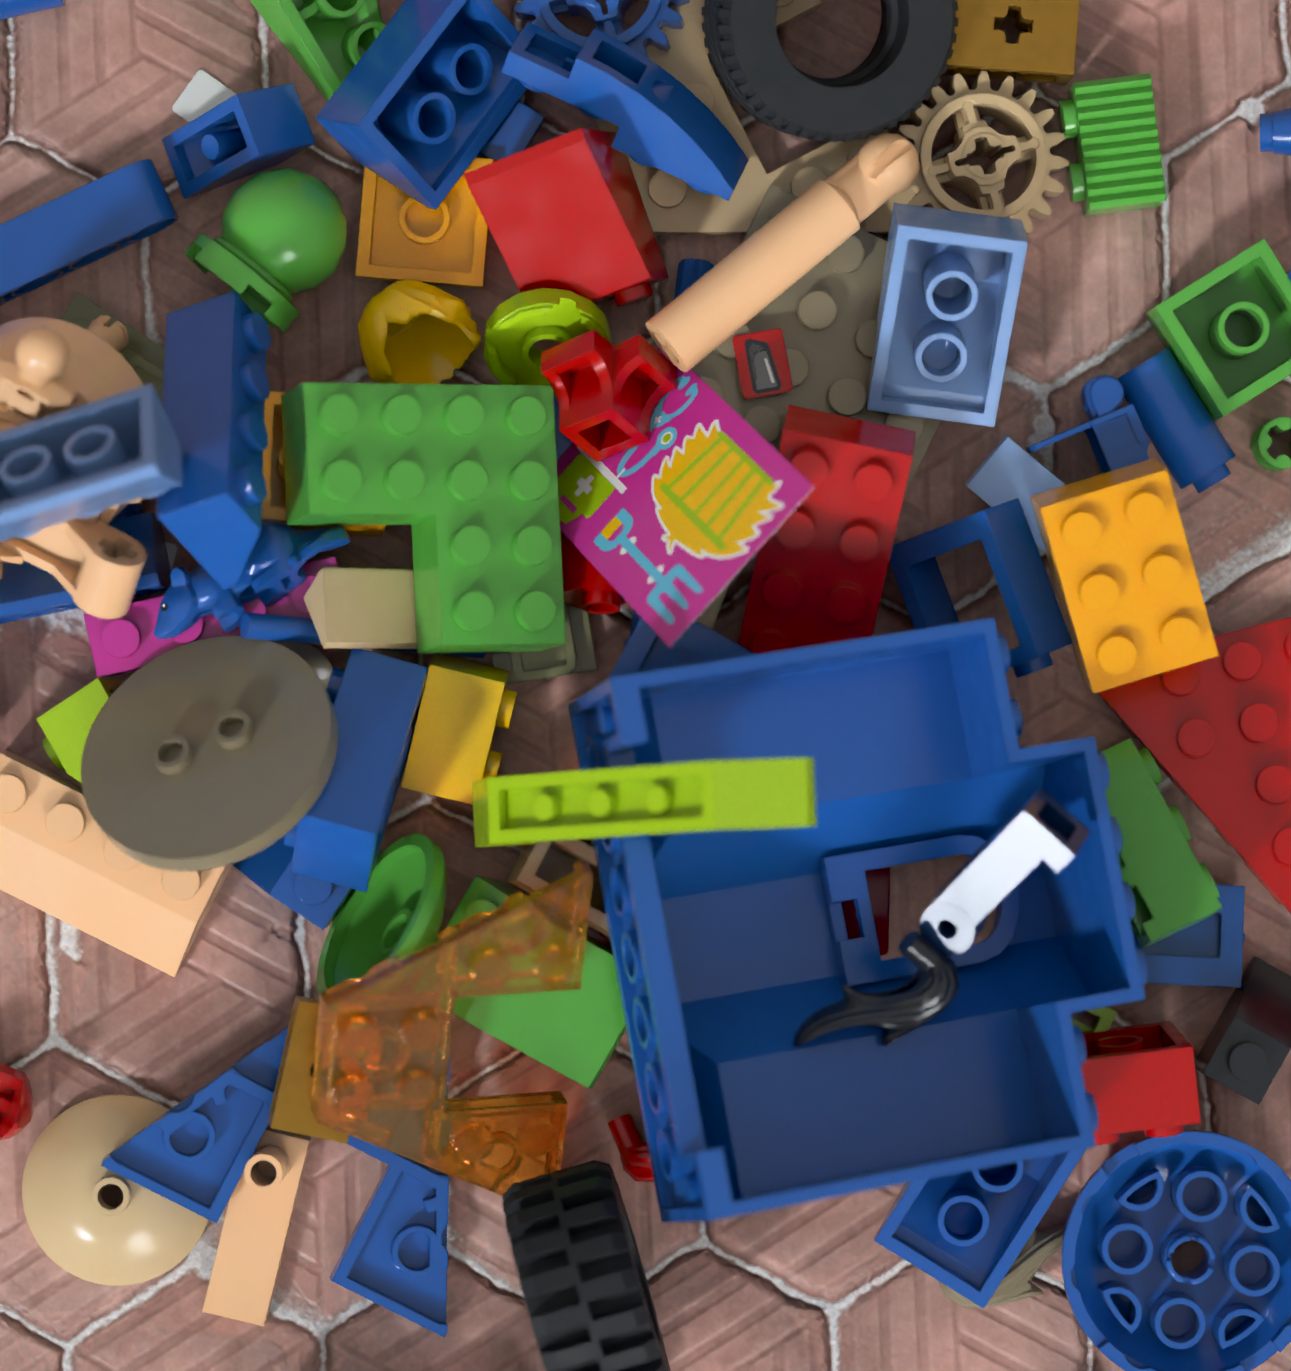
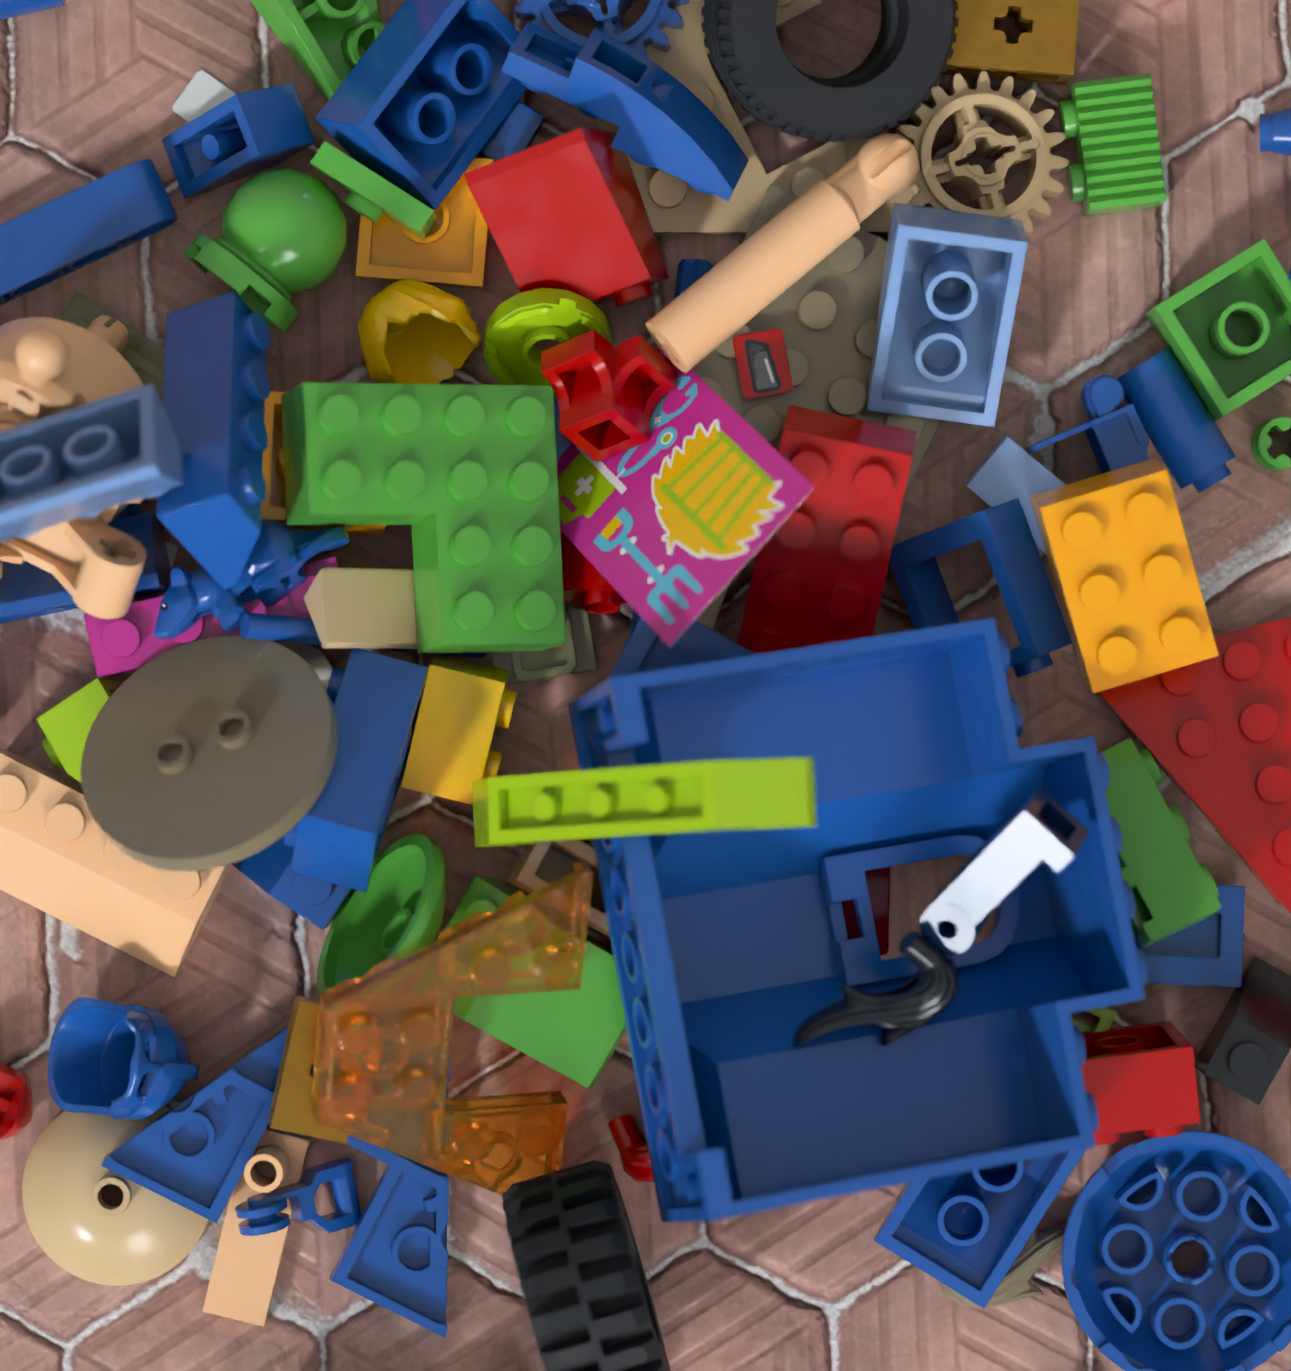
(116, 1060): none -> blue helmet
(264, 1210): none -> blue piece
(371, 193): none -> bright green plate

